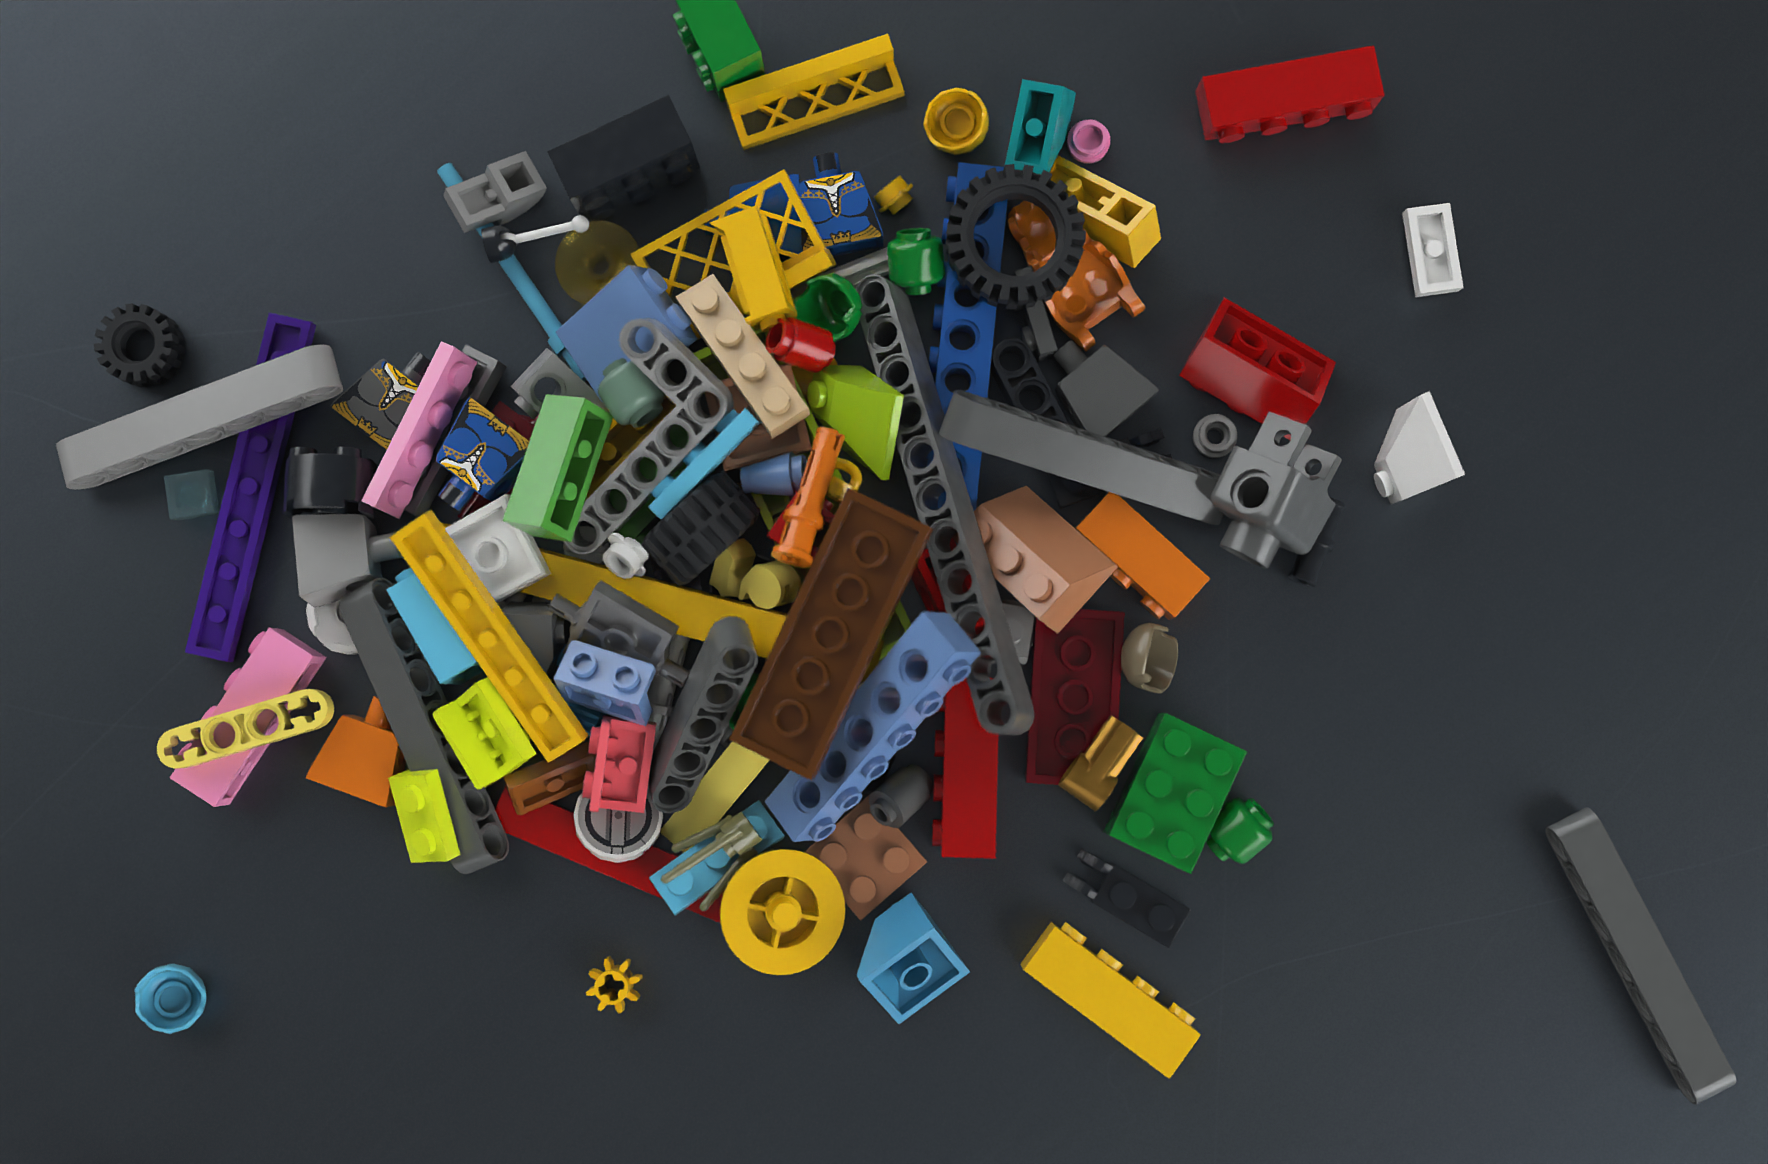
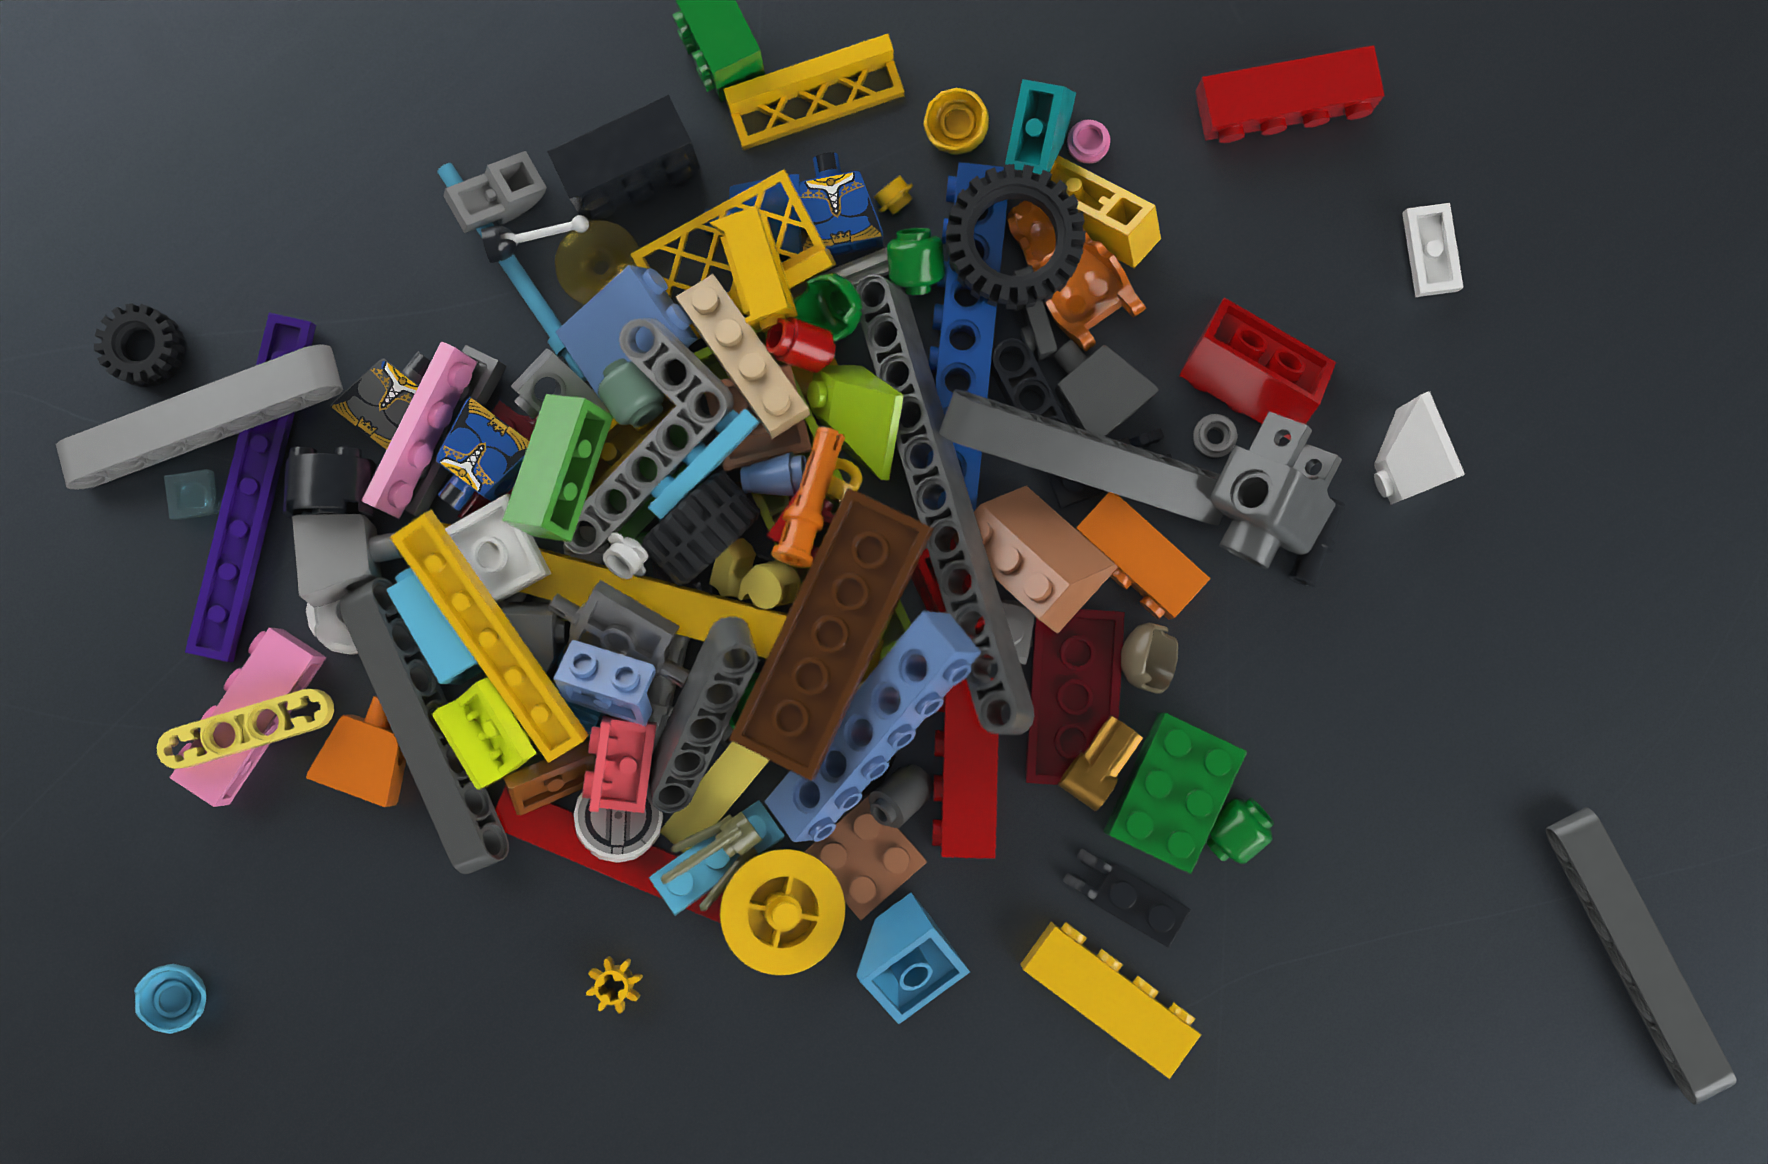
(424, 816): neon yellow bracket -> none

